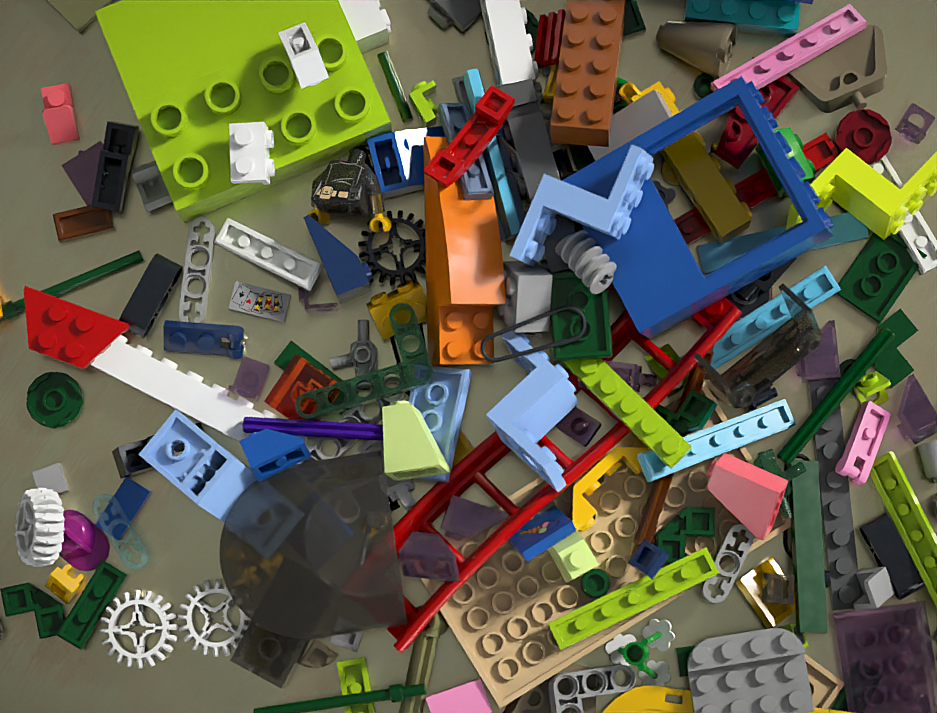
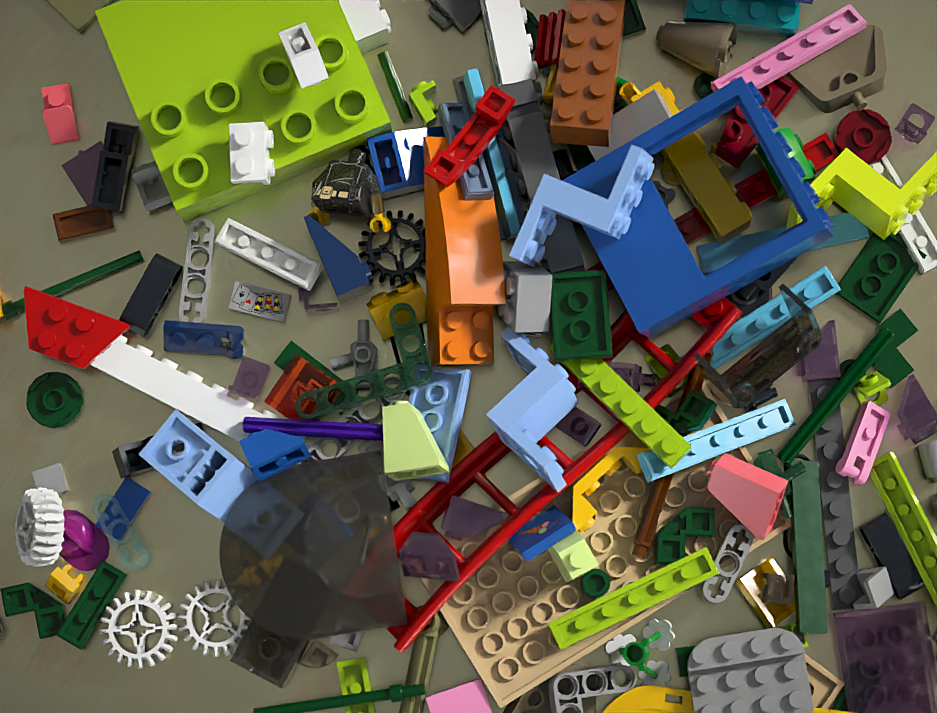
(482, 347): black piece -> none
(587, 261): light grey piece -> none
(648, 559): dark blue plate -> none

